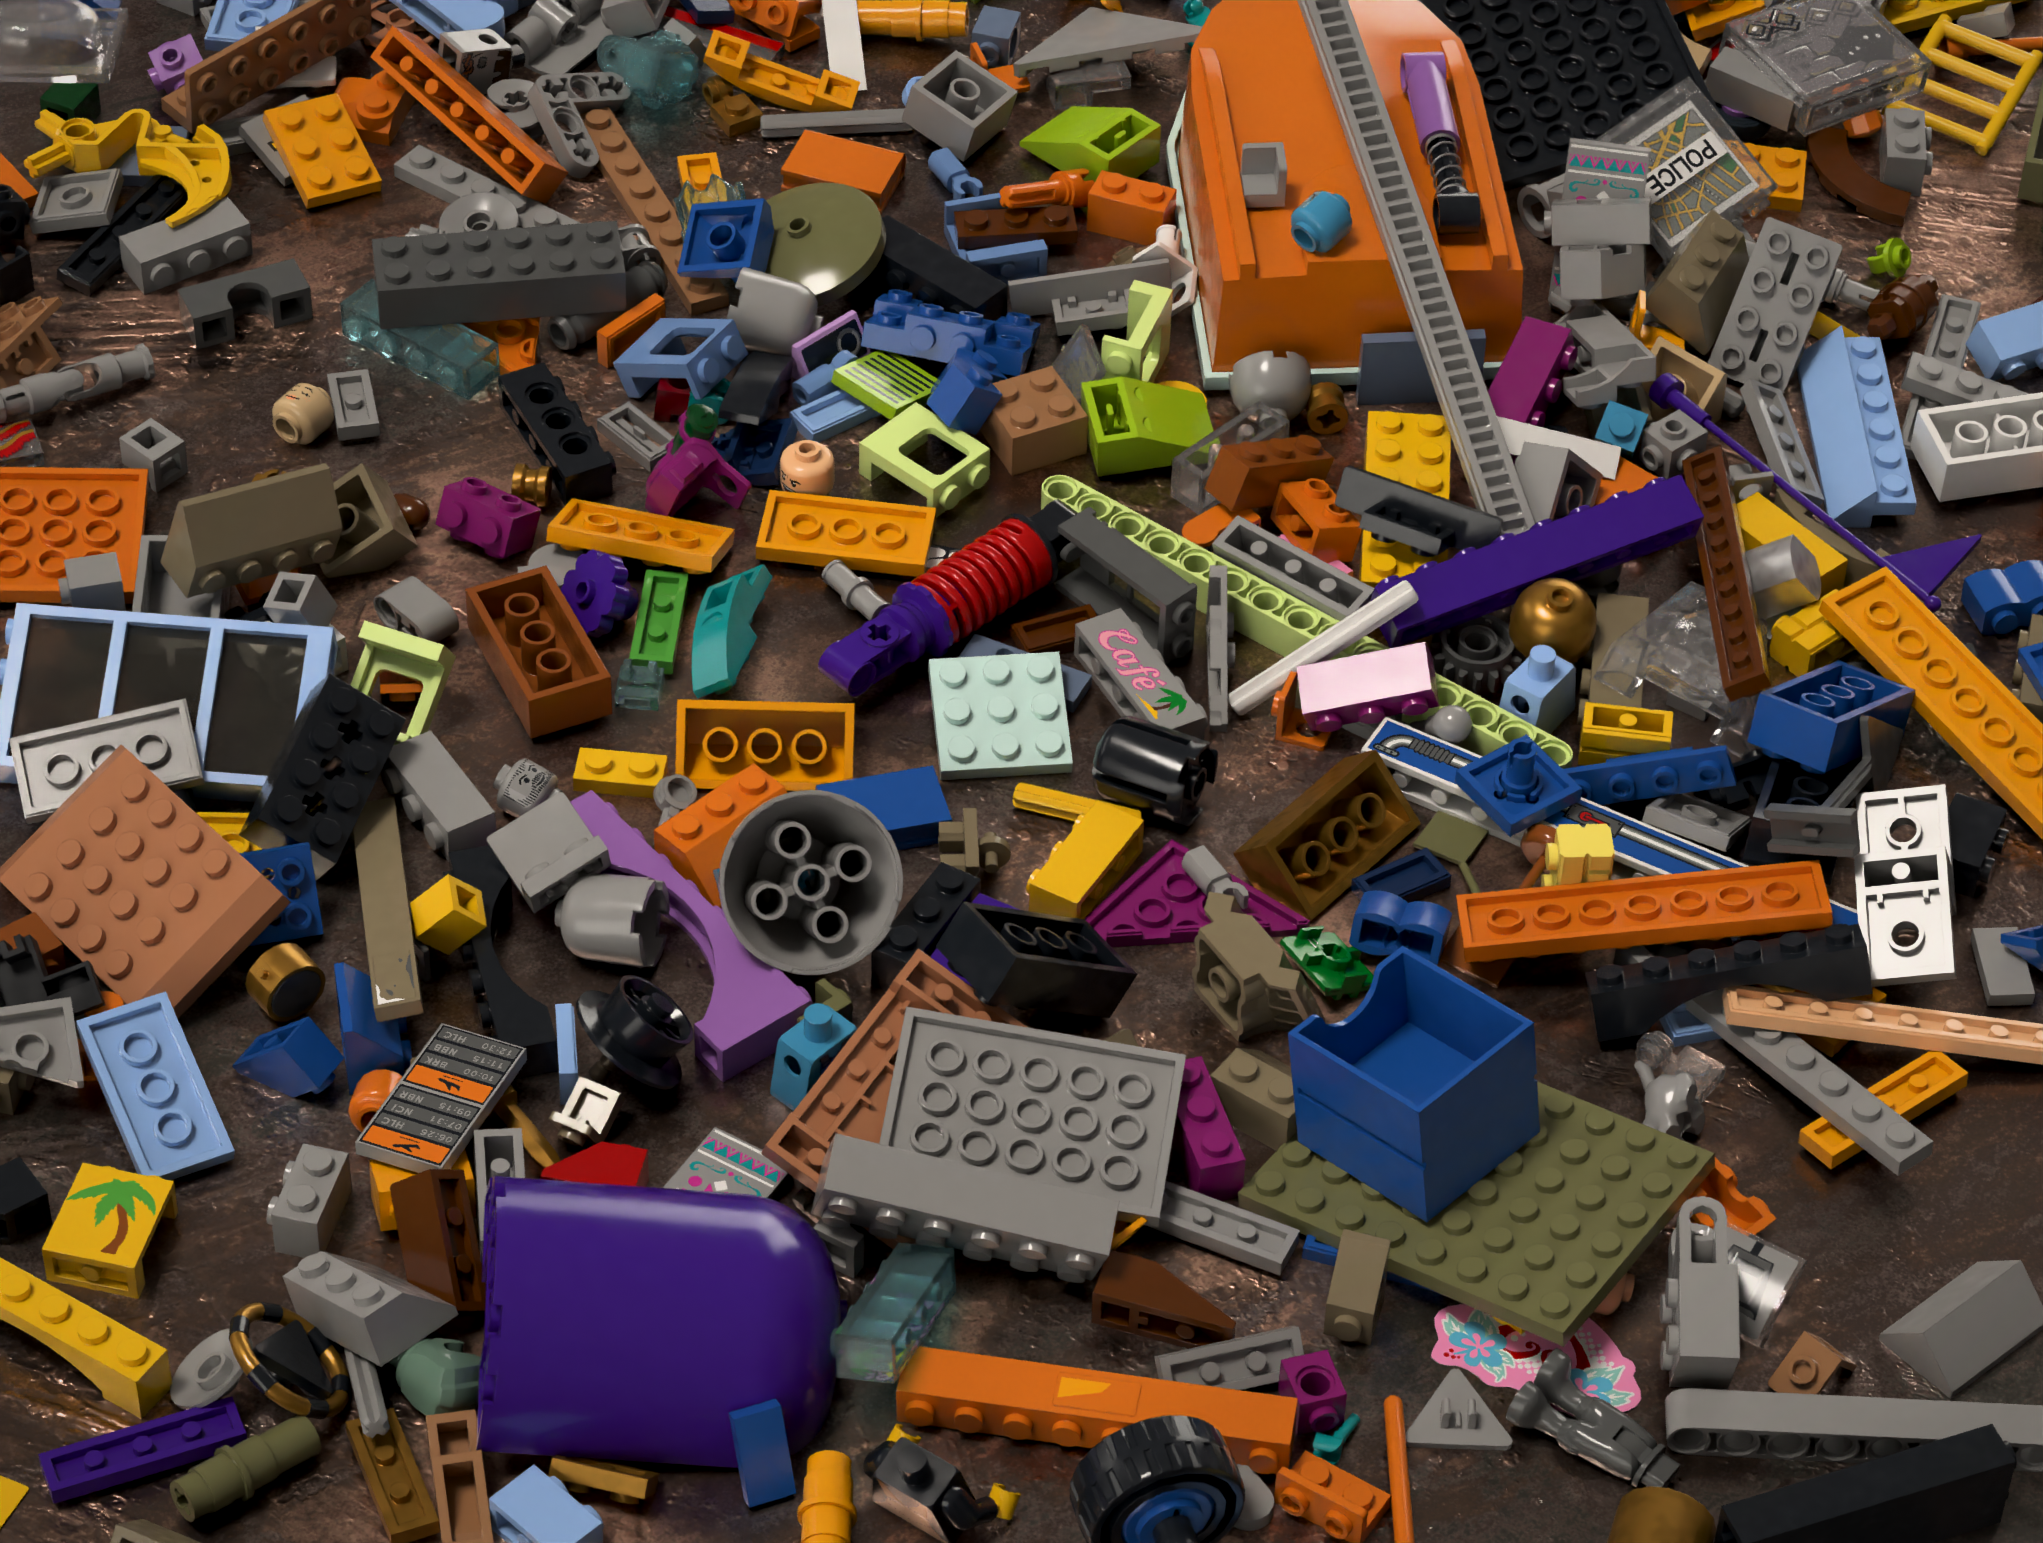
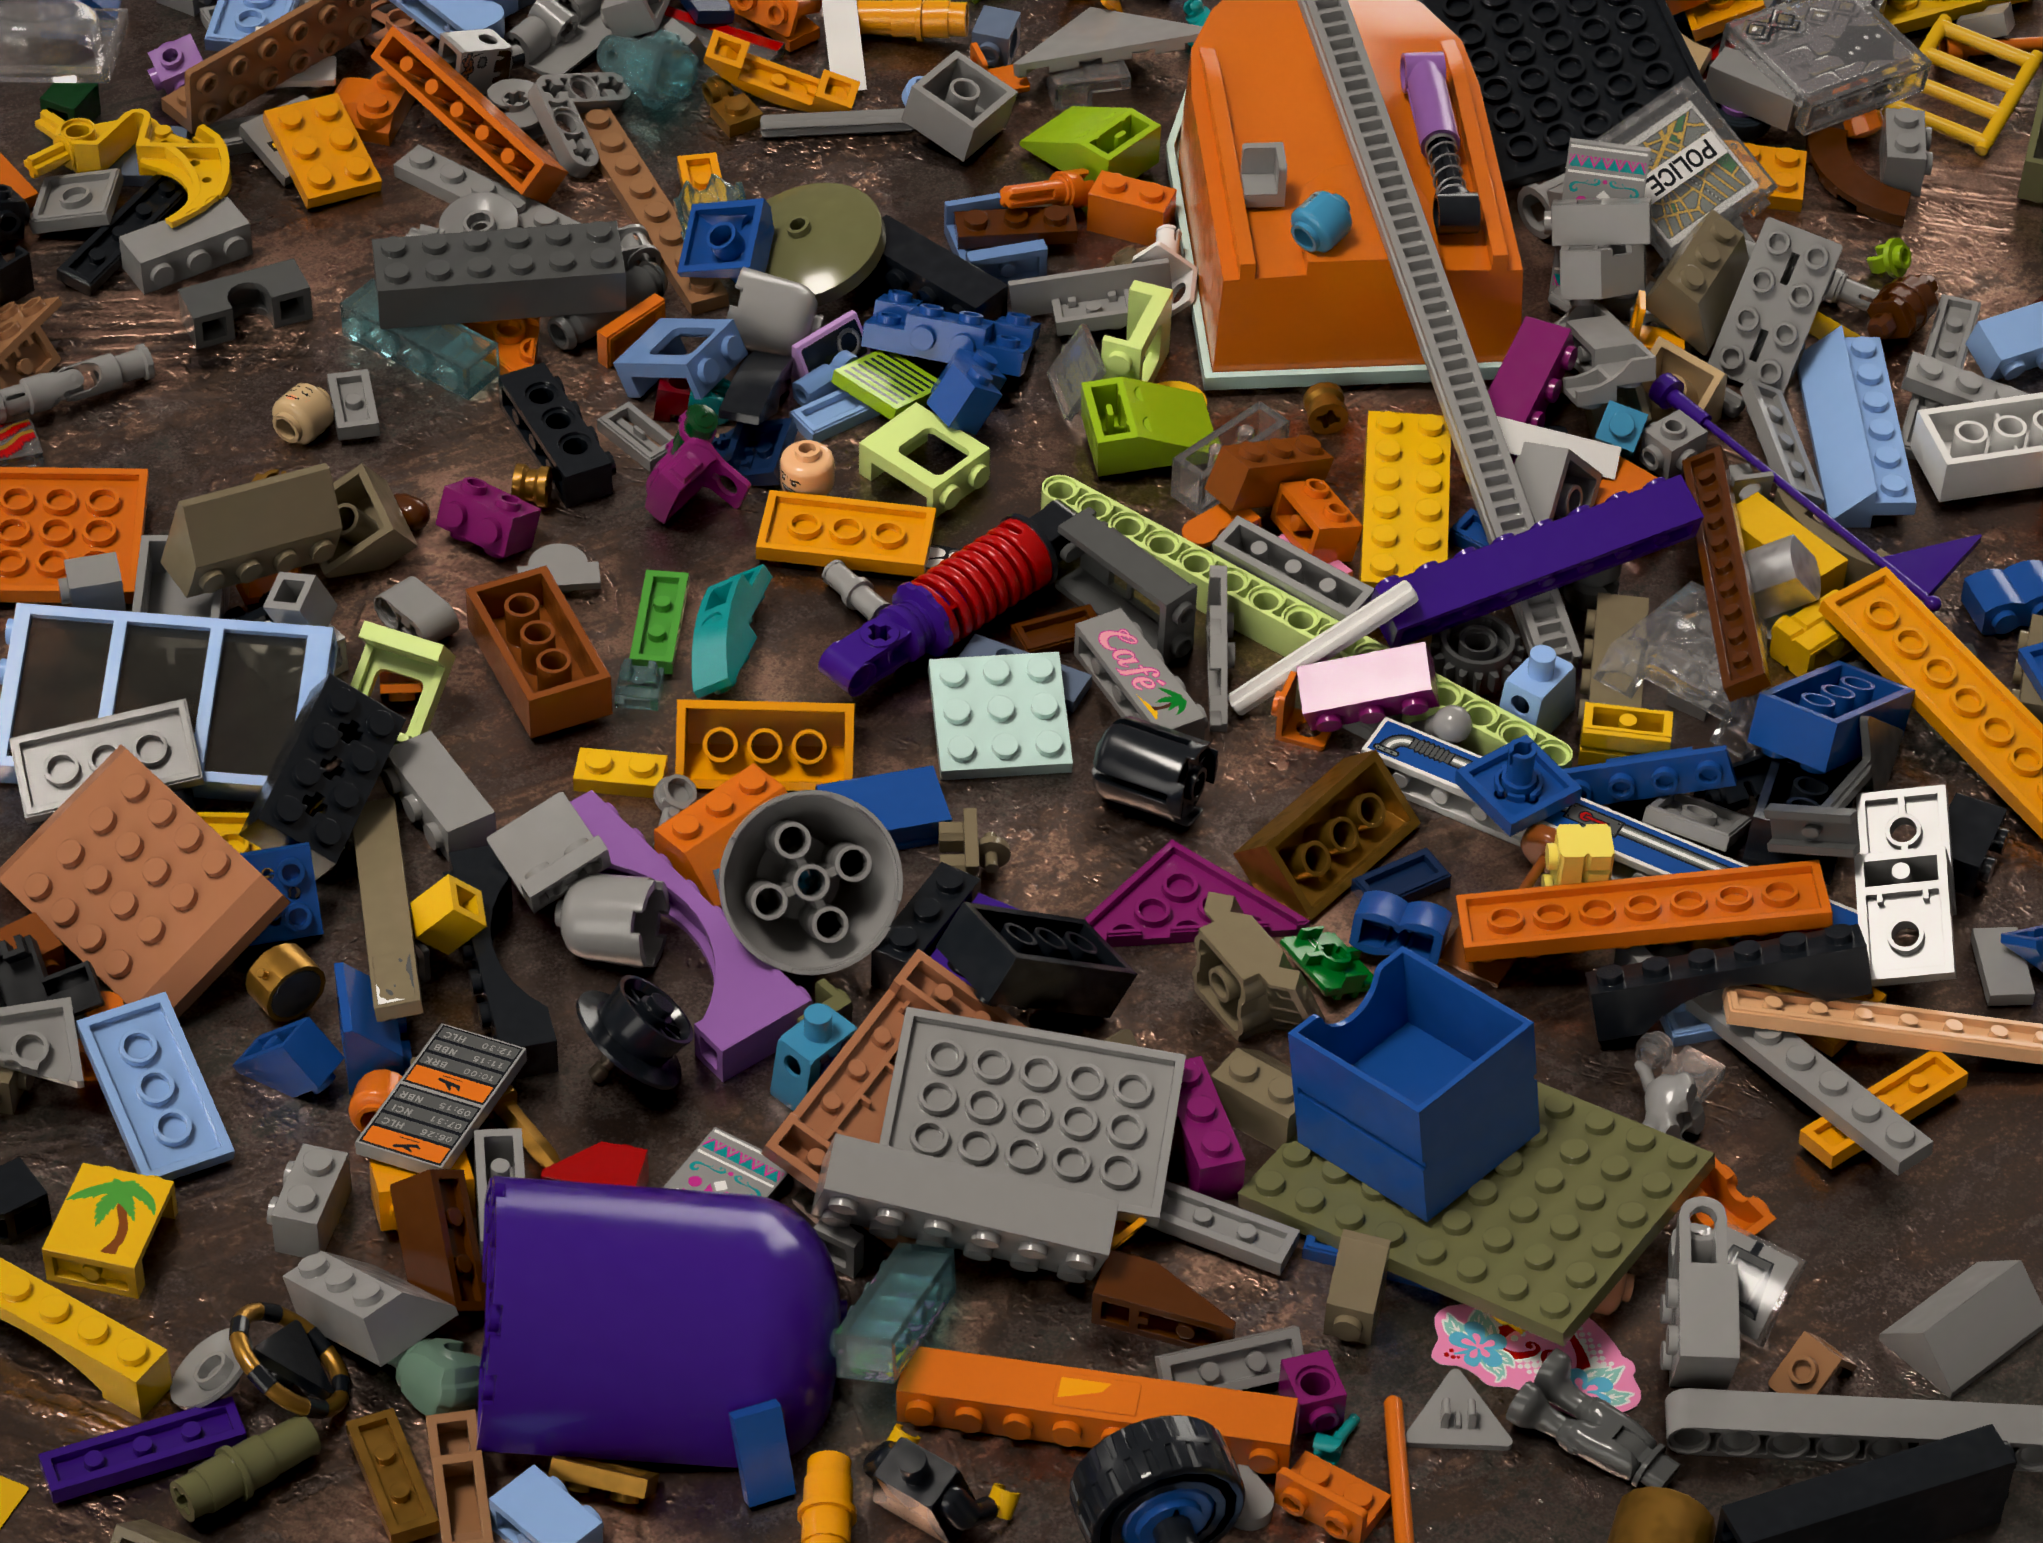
(155, 449): light grey brick -> none
(367, 1394): light grey axle -> none
(524, 787): light grey head -> none
(566, 1050): light blue tile -> none
(587, 1113): bracket -> none
(599, 592): dark purple plant -> none
(640, 535): light orange plate -> none
(846, 162): orange piece -> none
(954, 174): medium blue bar -> none
(1036, 422): medium nougat brick -> none
(1056, 802): yellow axle -> none
(1086, 862): yellow brick -> none
(1212, 876): light grey bar -> none
(1275, 381): light grey cylinder -> none
(1395, 371): sand blue tile -> none
(1413, 515): black bracket -> none
(1453, 841): olive piece -> none
(1553, 615): pearl gold cylinder -> none

